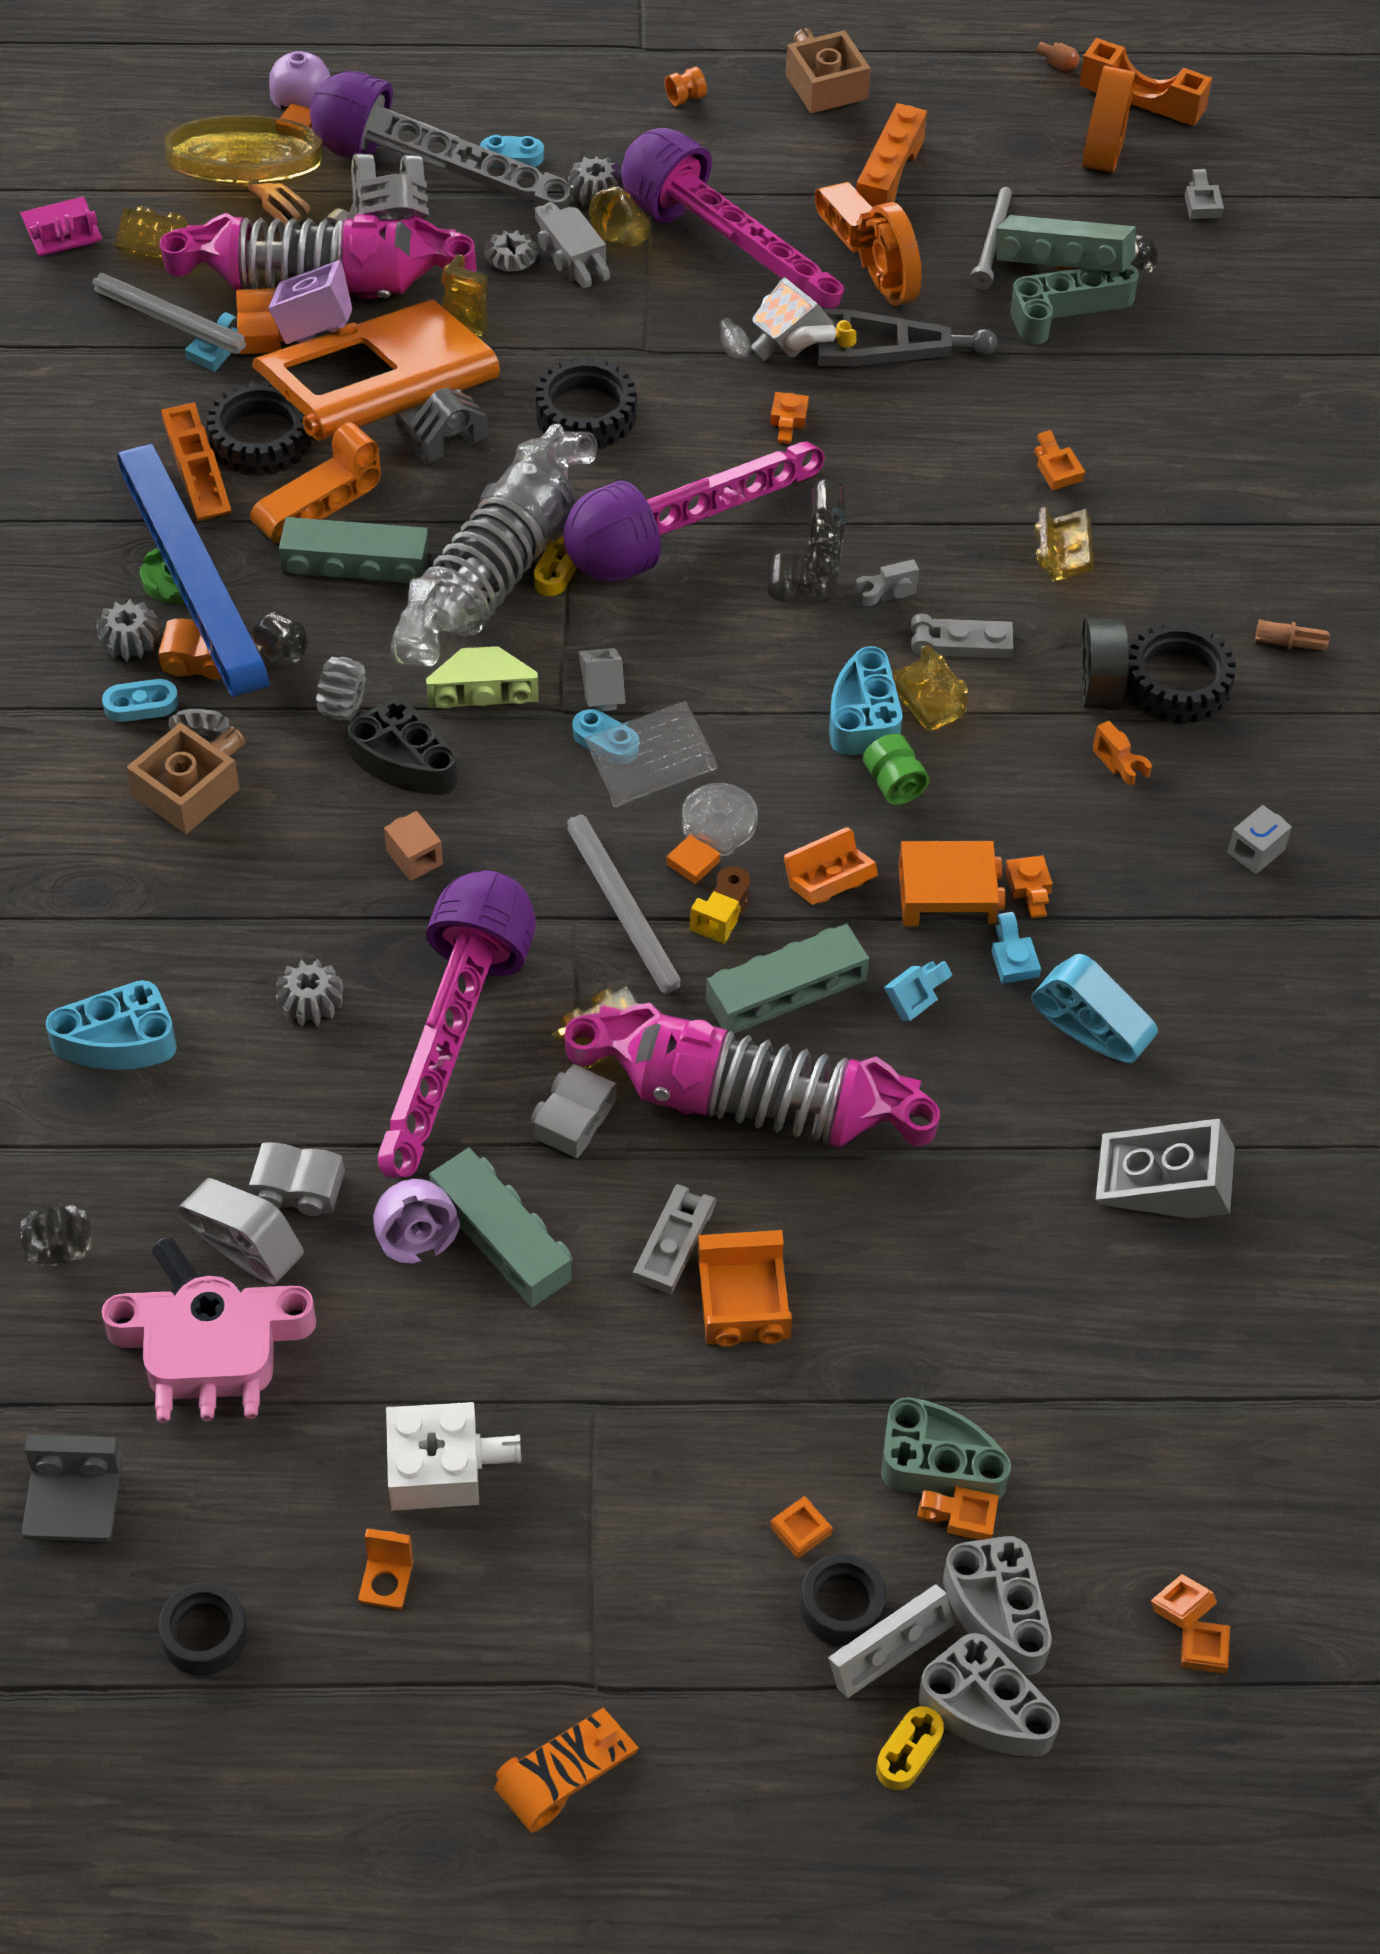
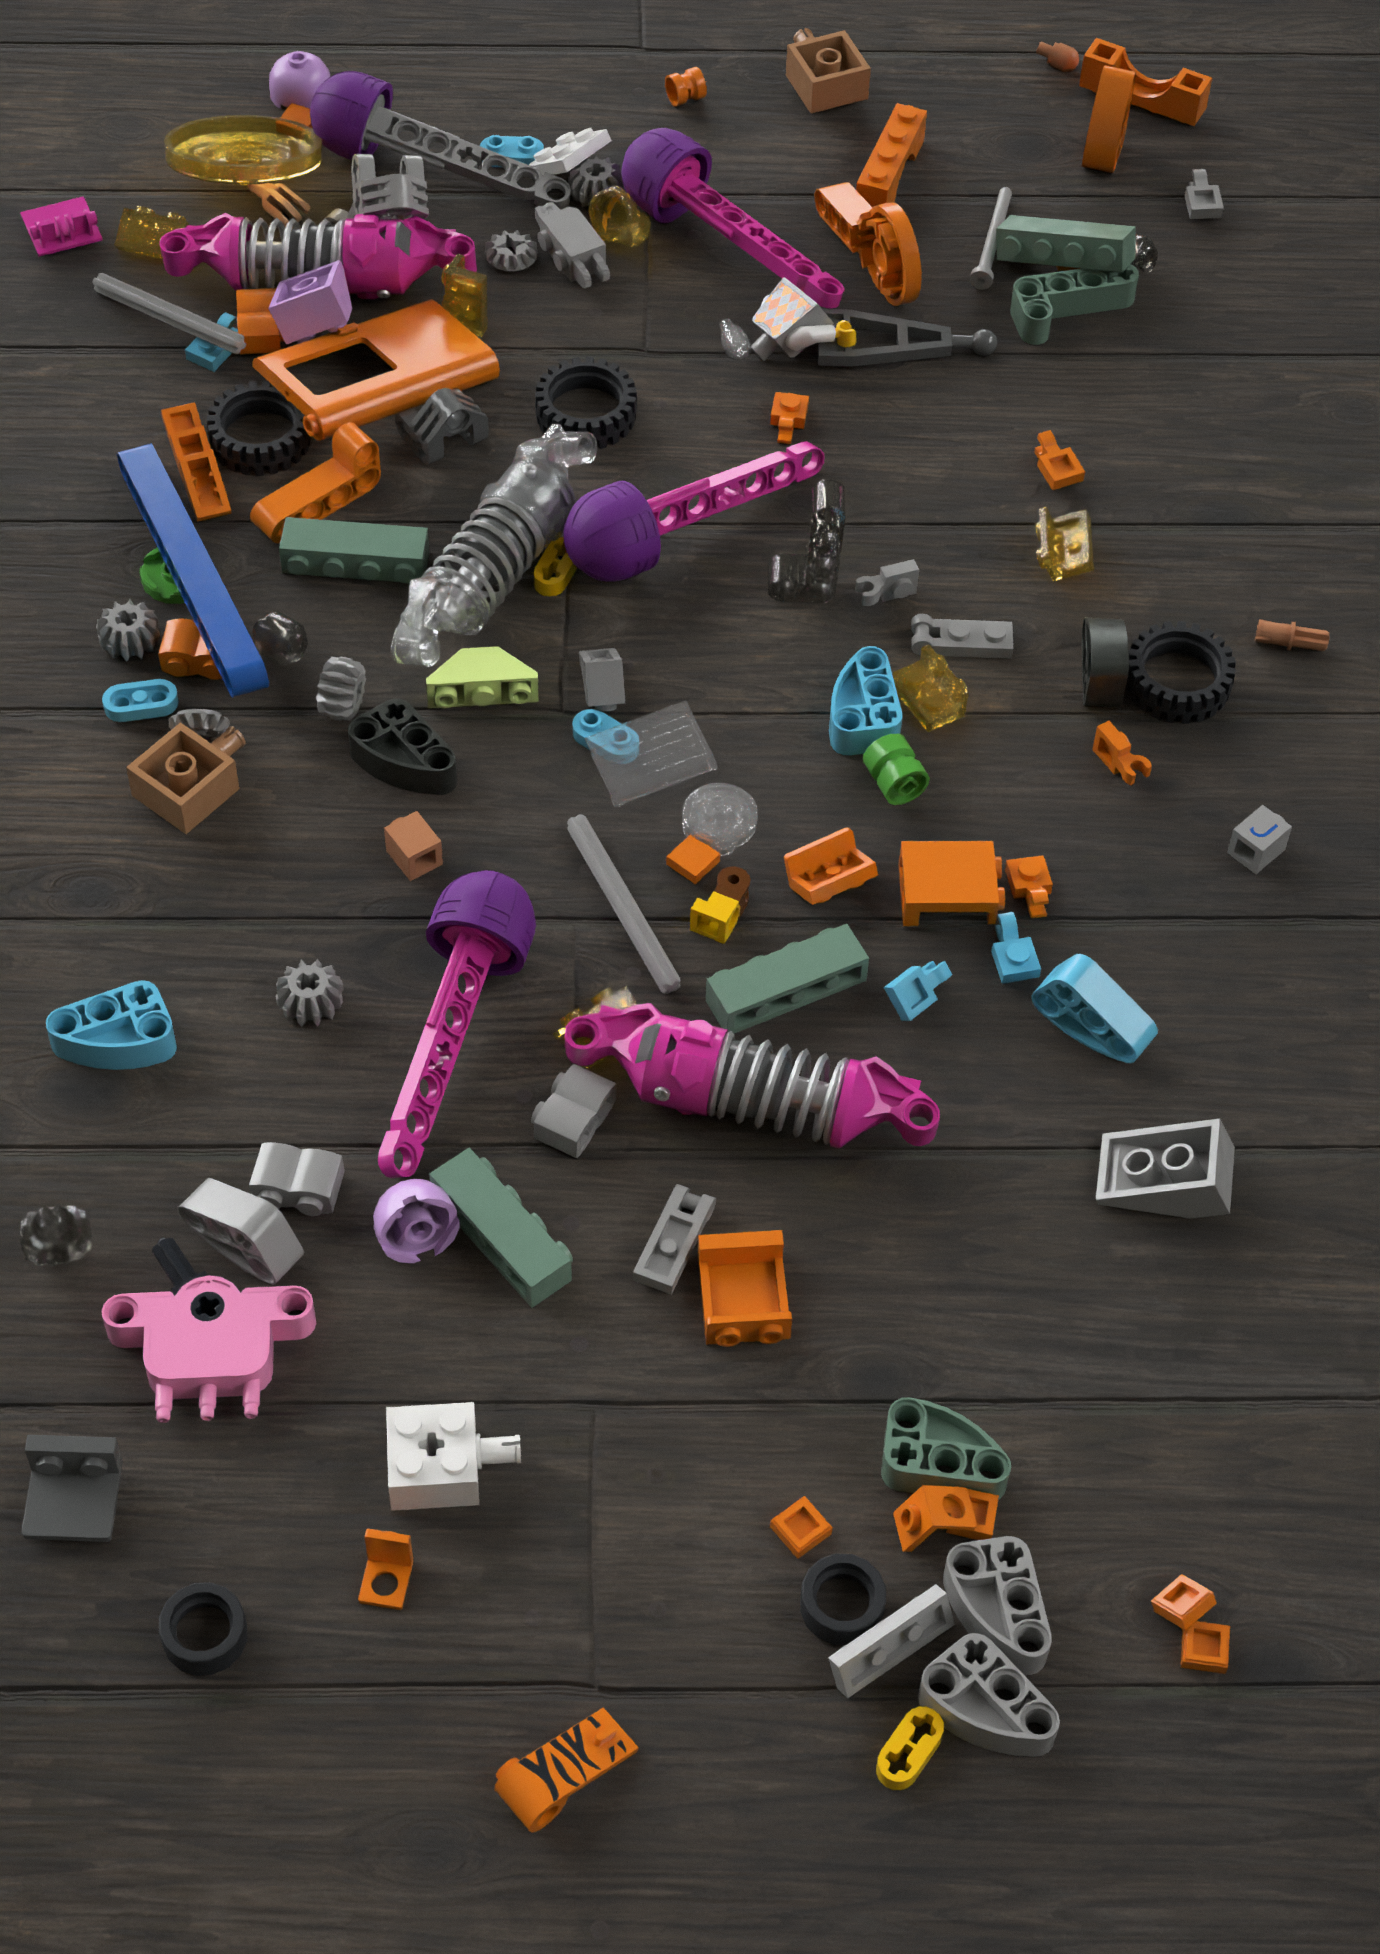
(570, 151): none -> white plate
(925, 1513): none -> orange bracket

